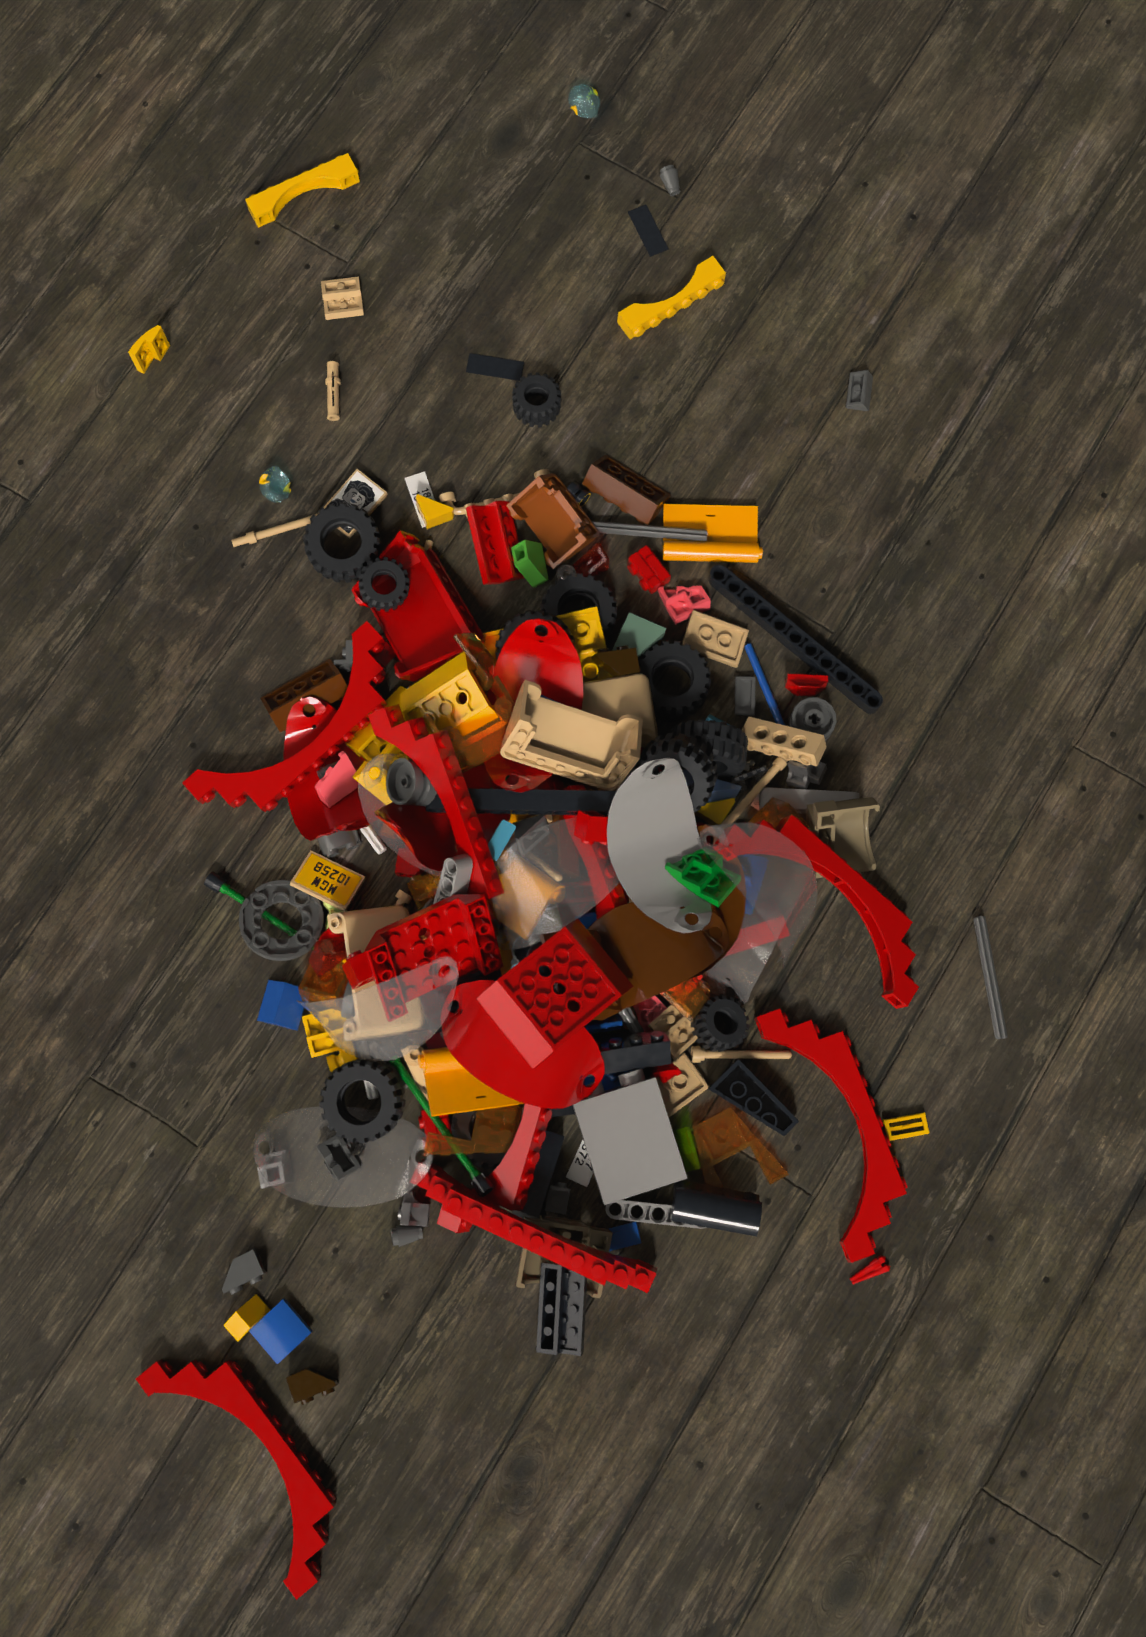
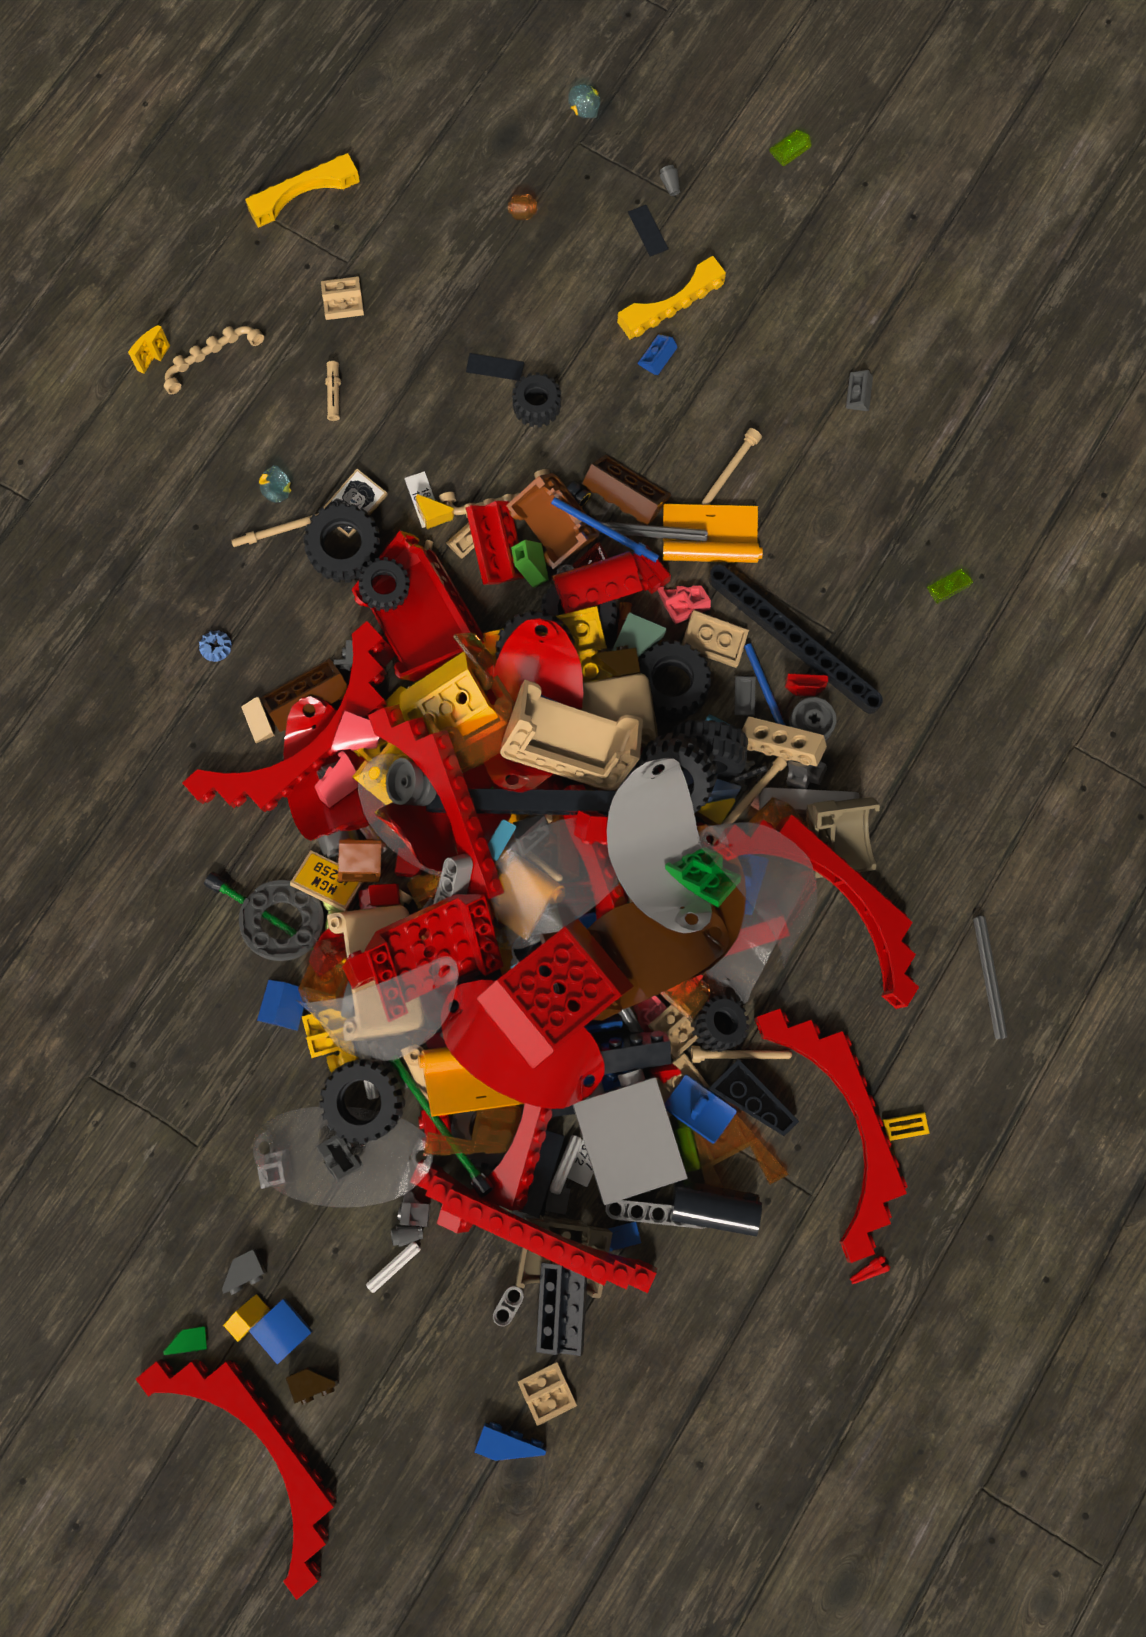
(187, 1341): none -> green slope
(214, 345): none -> tan bar
(220, 652): none -> medium blue gear
(257, 720): none -> tan slope
(354, 734): none -> coral slope
(359, 860): none -> slope
(379, 896): none -> red slope
(392, 1267): none -> white axle
(462, 541): none -> tan slope
(502, 1445): none -> blue slope
(508, 1305): none -> light grey beam
(522, 207): none -> clear orange head
(547, 1393): none -> tan slope
(565, 1164): none -> white axle
(597, 582): none -> red brick
(624, 610): none -> dark orange axle
(639, 549): none -> blue bar
(658, 354): none -> blue slope
(700, 1109): none -> blue shield
(751, 438): none -> tan piece
(791, 147): none -> clear neon green slope
(949, 586): none -> clear neon green slope

